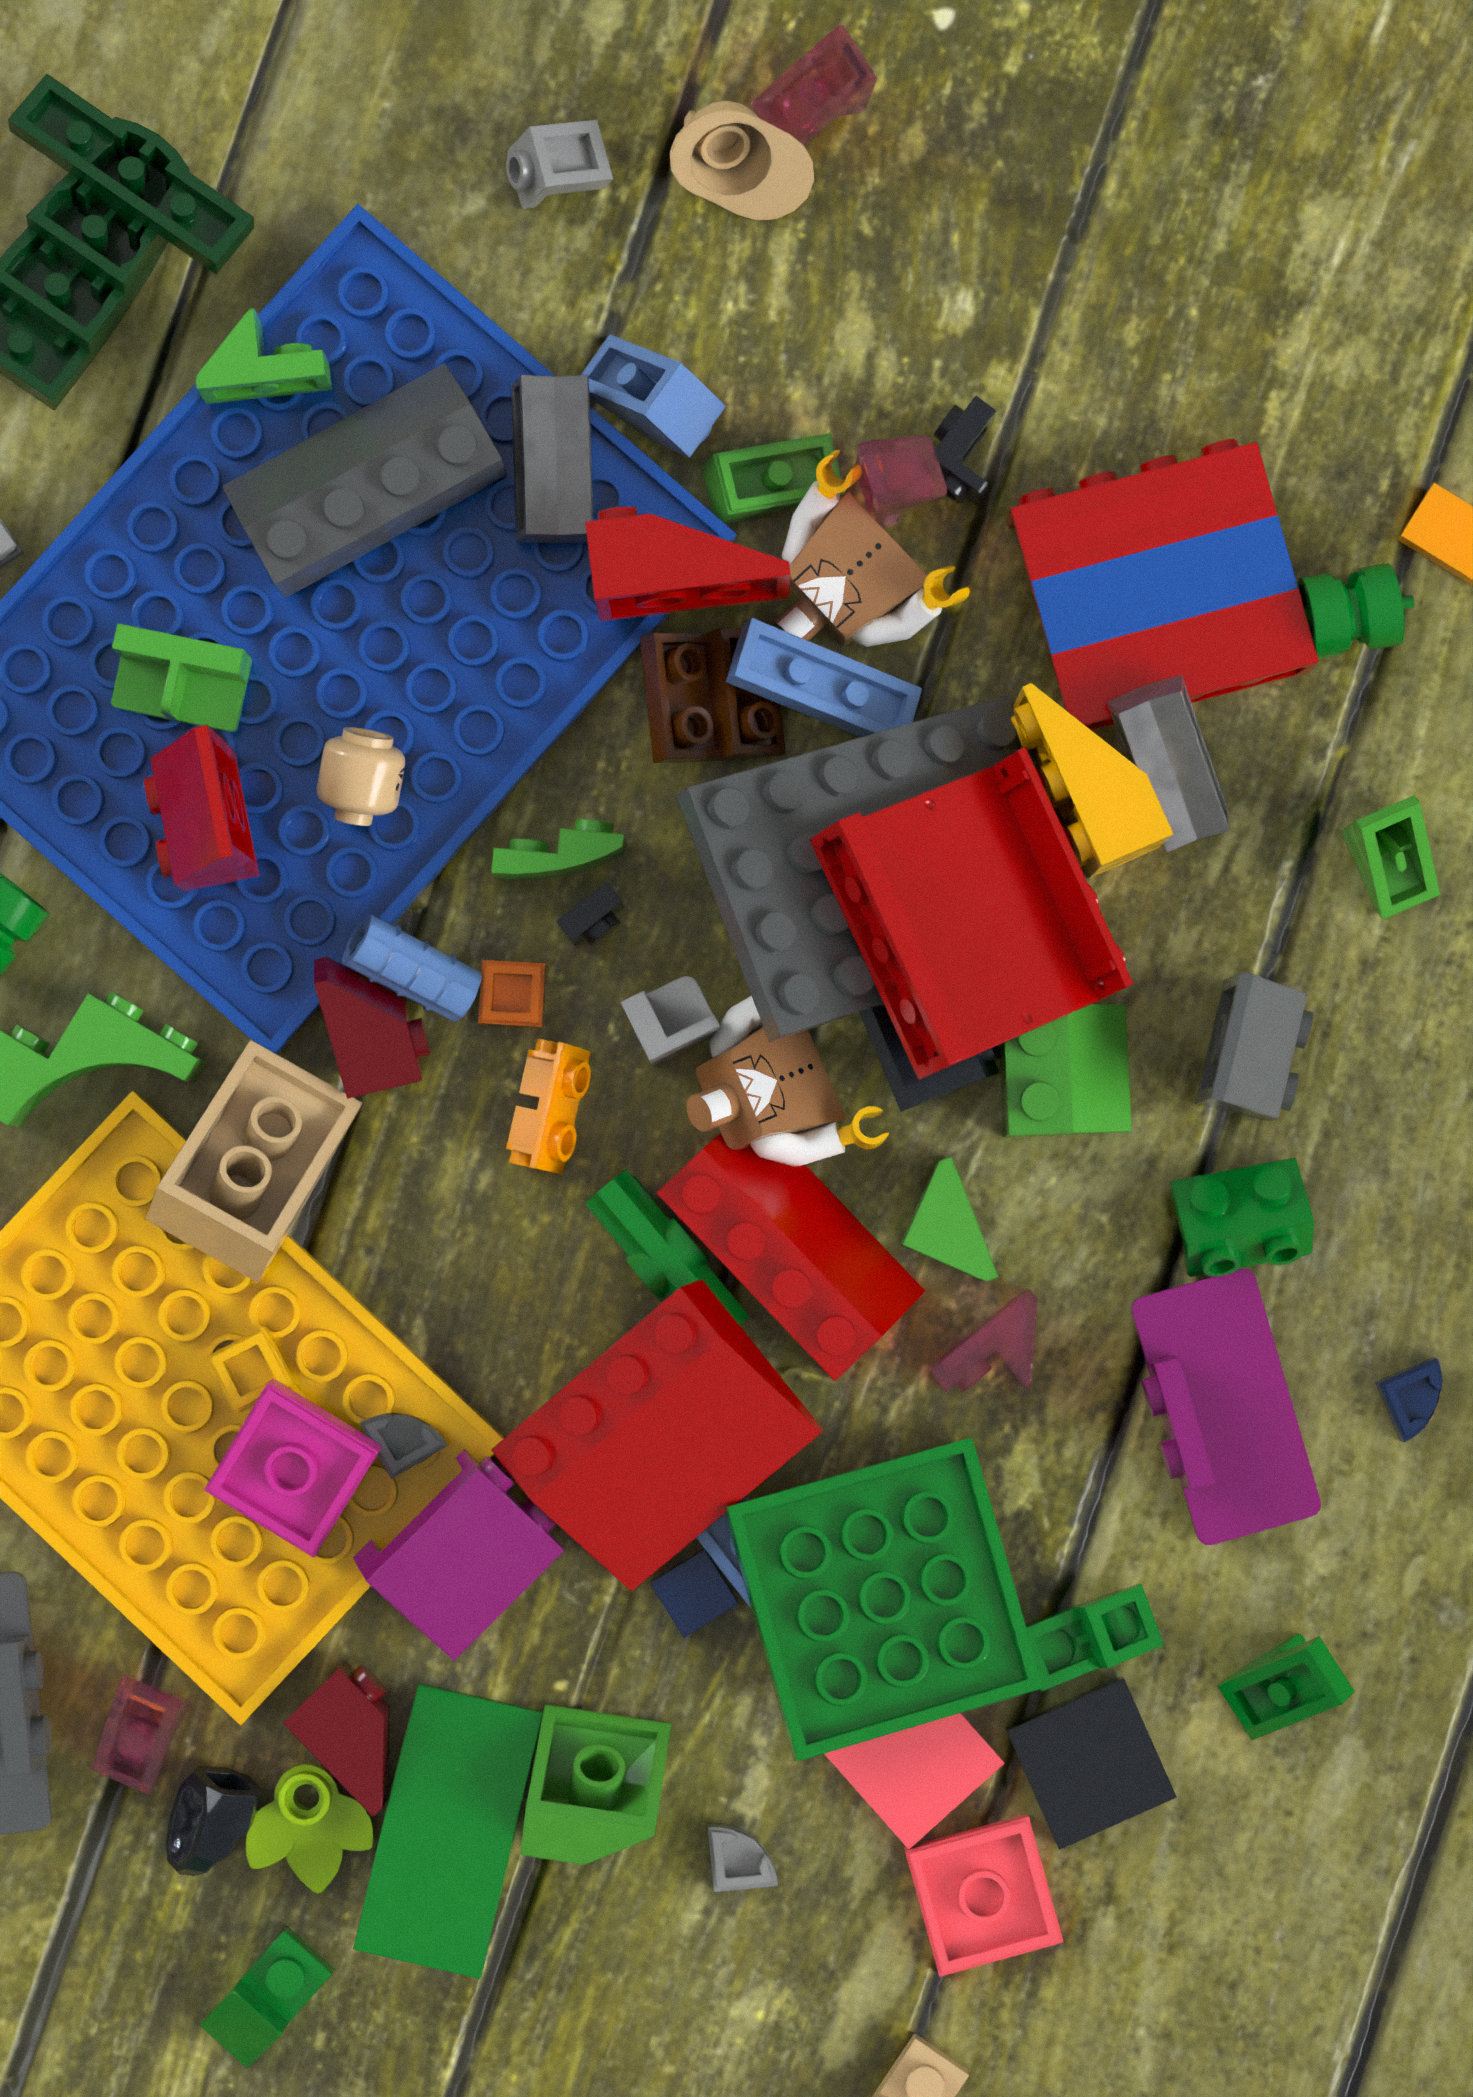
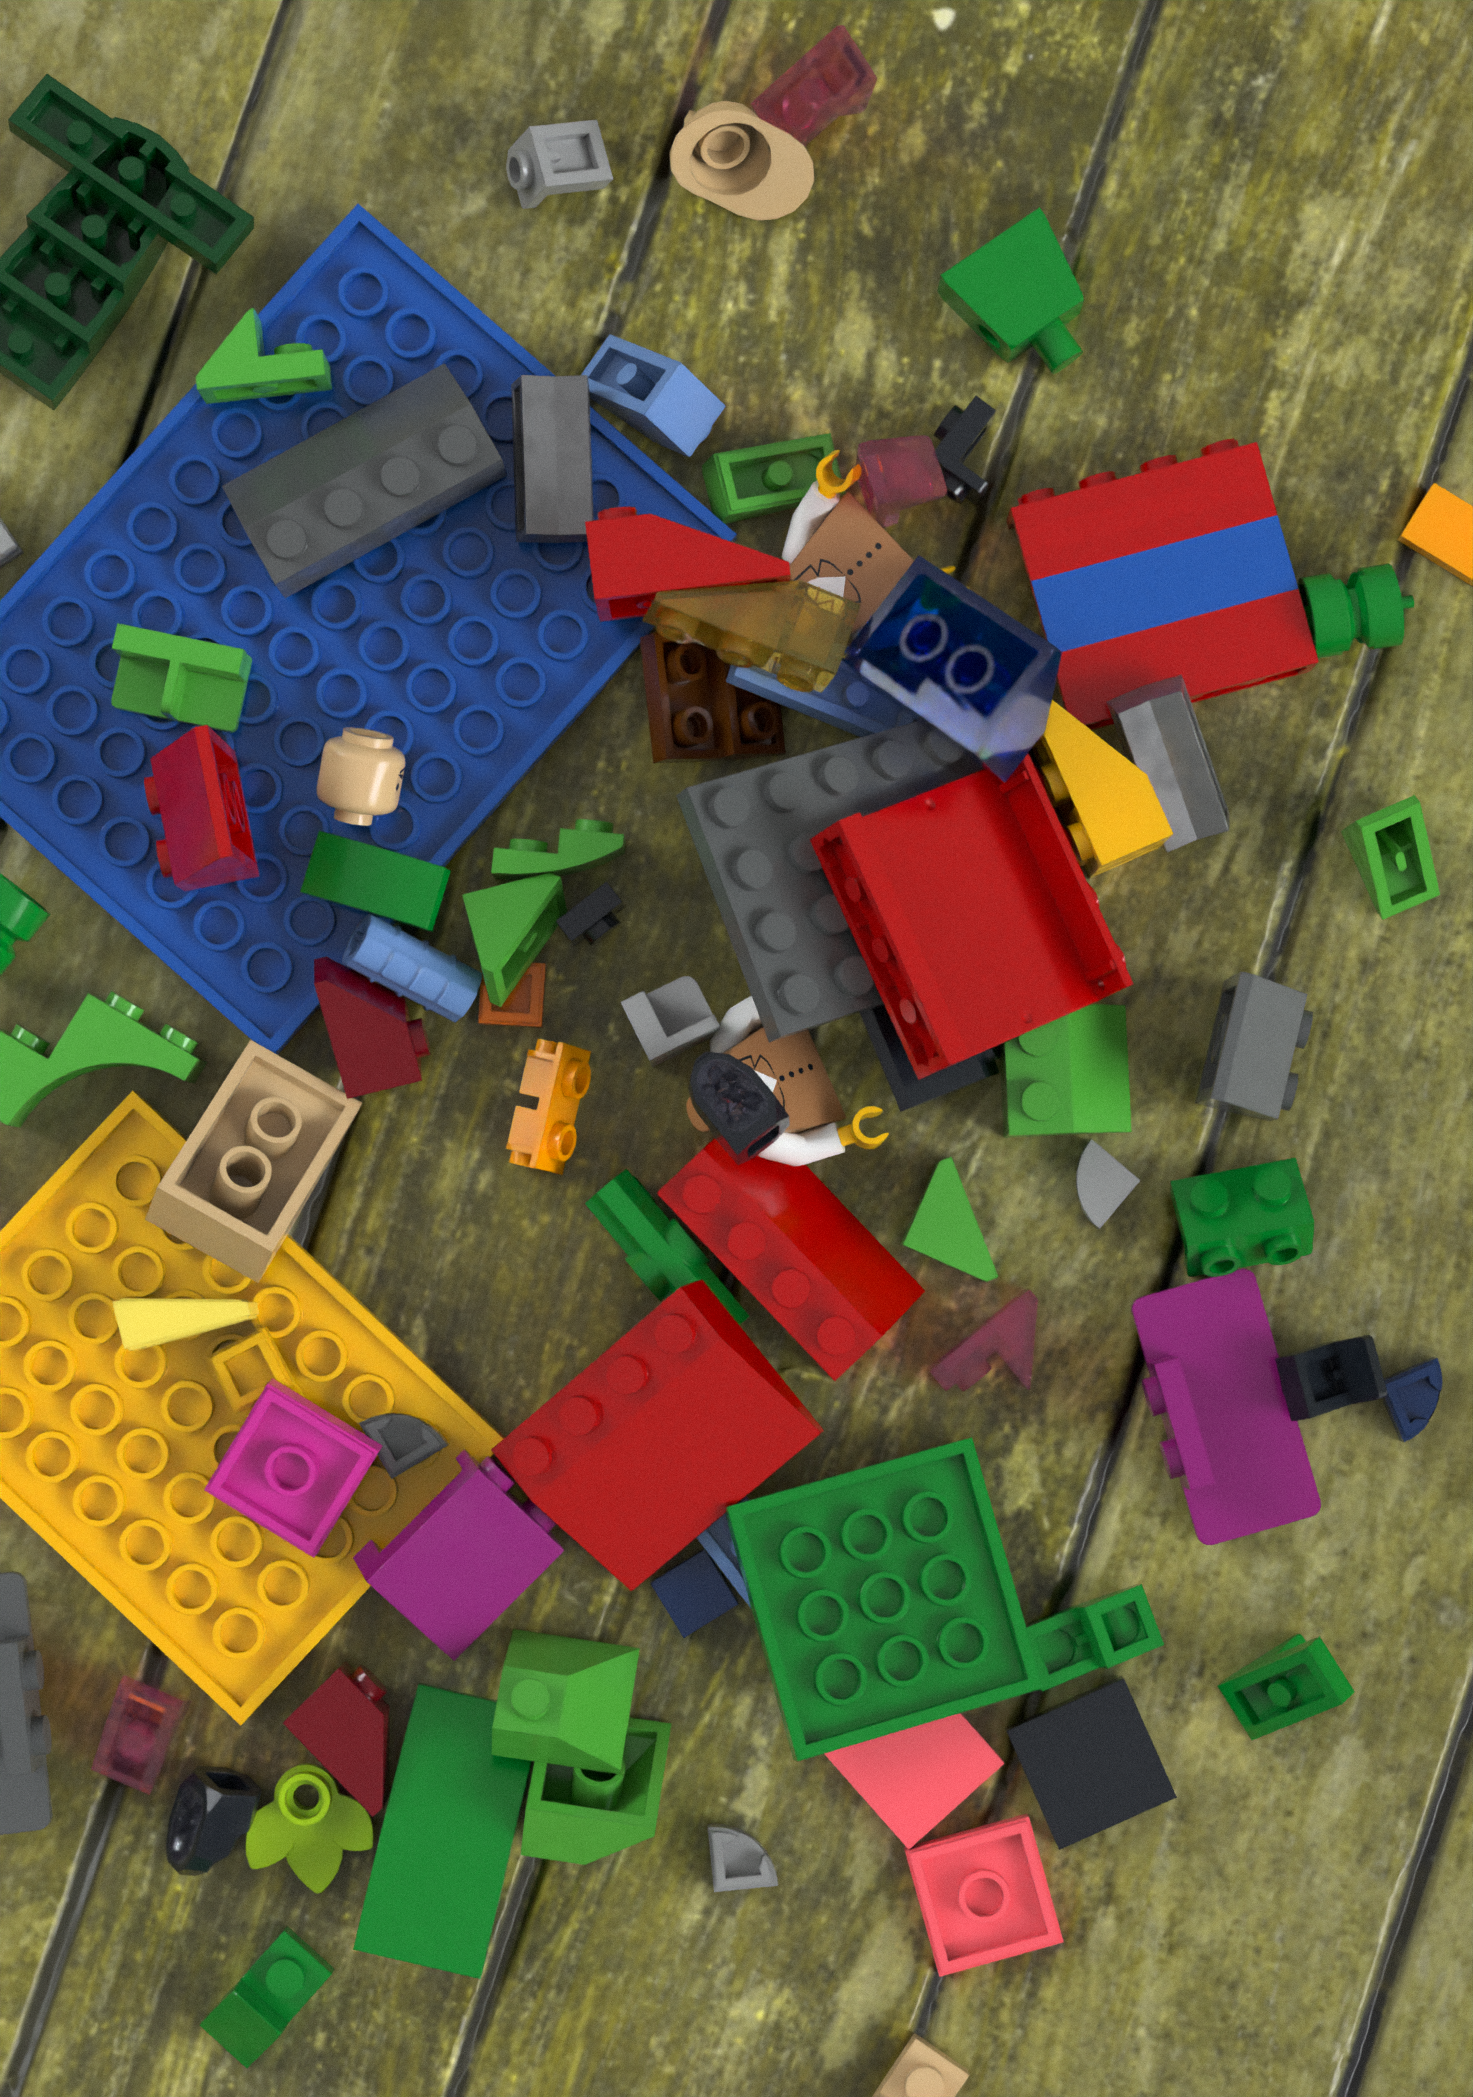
(159, 1321): none -> light yellow slope
(375, 880): none -> green slope
(512, 927): none -> bright green slope
(564, 1701): none -> bright green slope
(736, 1105): none -> rock
(772, 626): none -> clear yellow slope
(958, 667): none -> clear blue slope
(1018, 293): none -> green torso
(1101, 1183): none -> light grey tile
(1331, 1377): none -> black bracket

